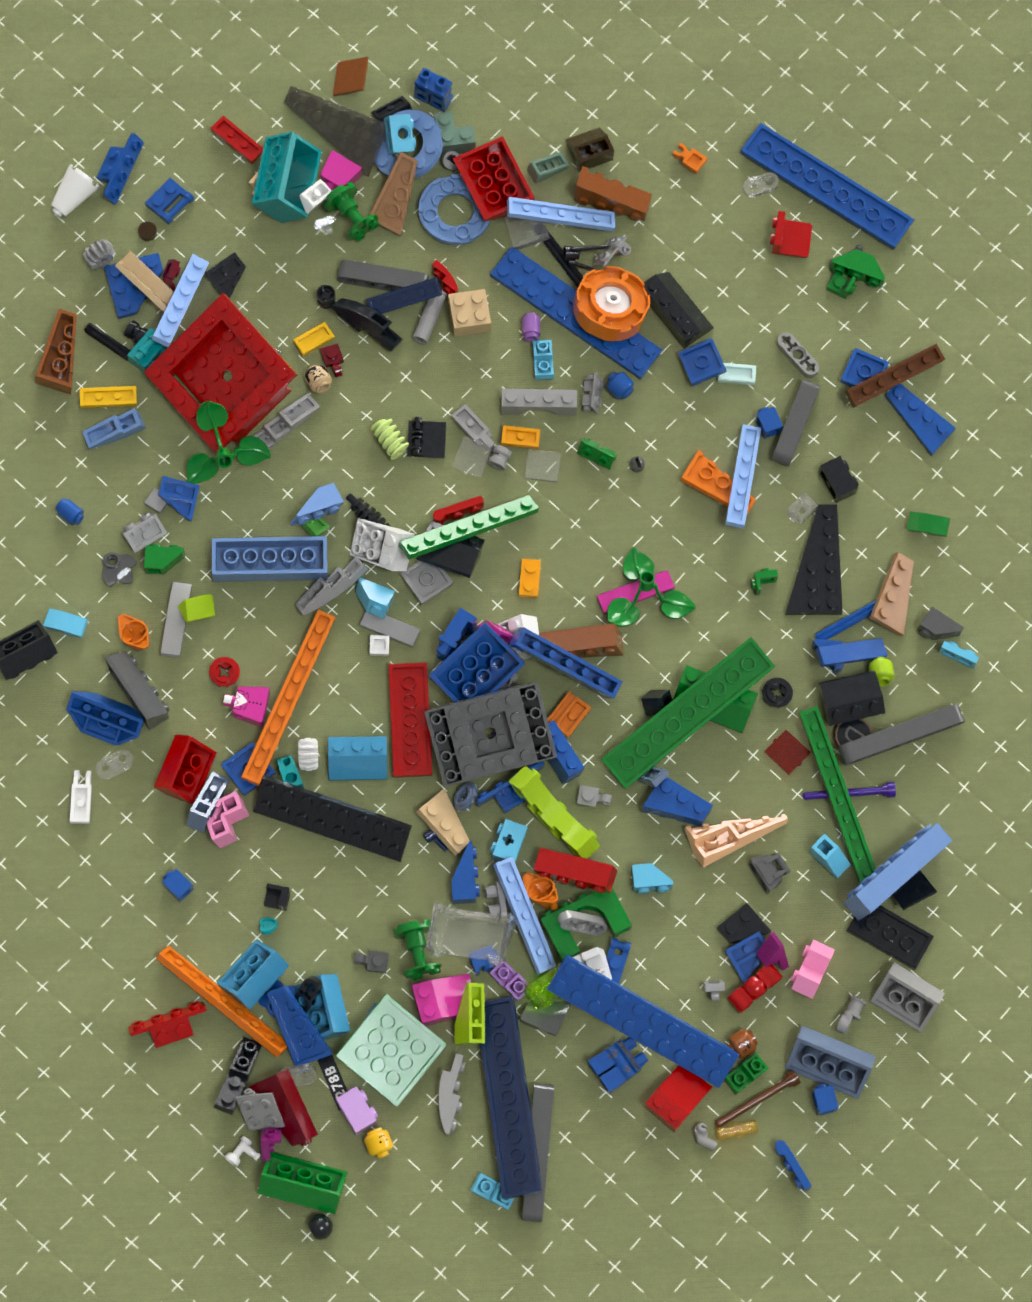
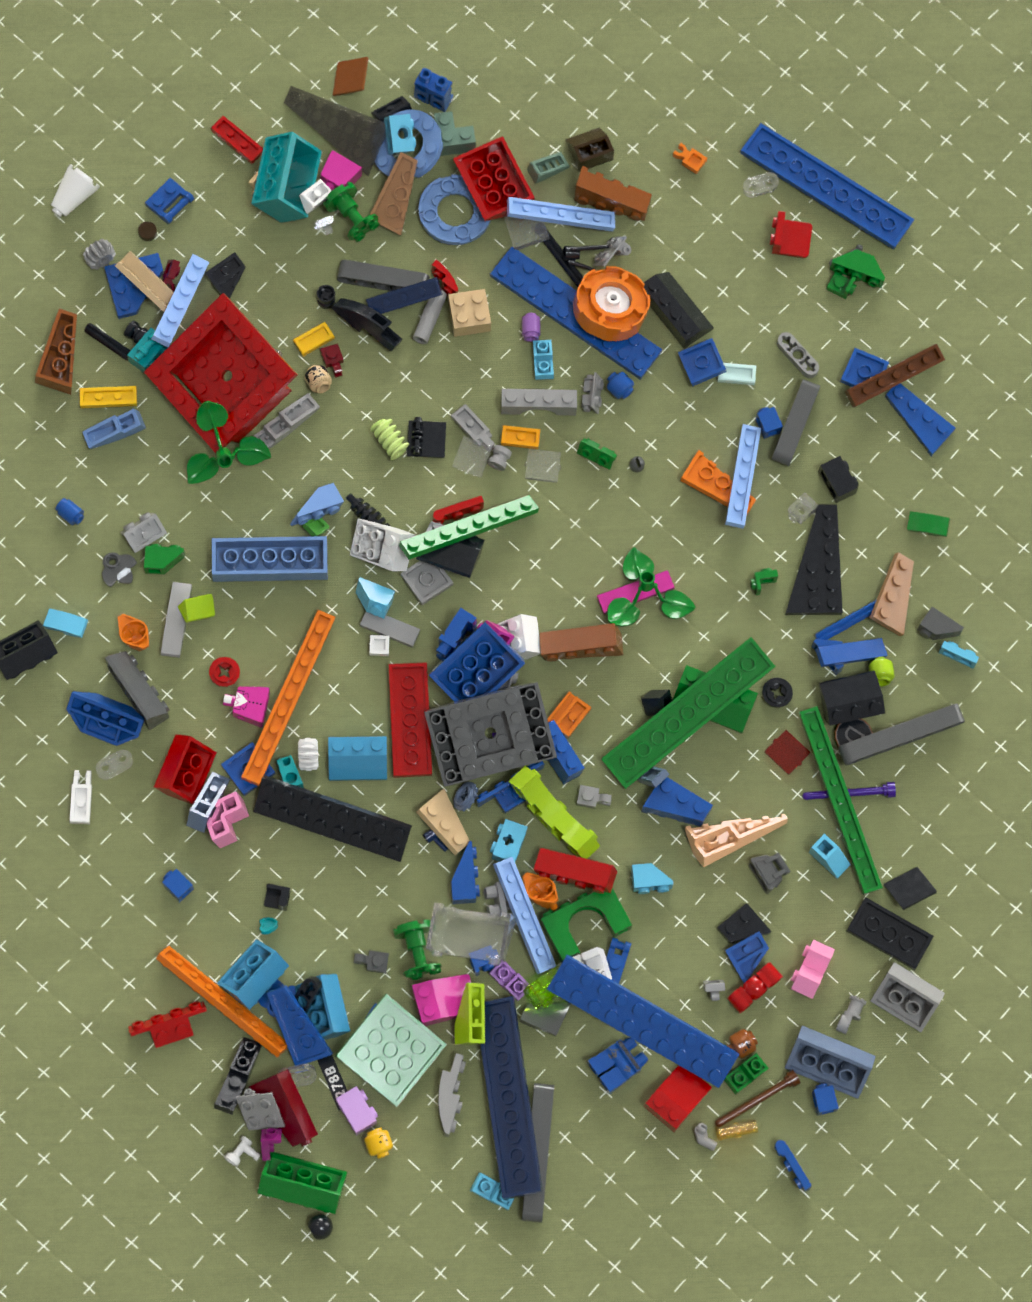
(118, 167): blue bracket -> none
(155, 502): light grey tile -> none
(179, 495): blue wing -> none
(325, 590): light grey slope -> none
(447, 159): light grey tile -> none
(529, 578): light orange plate -> none
(565, 662): blue brick -> none
(572, 921): light grey beam -> none
(773, 952): magenta slope -> none
(896, 870): medium blue brick -> none

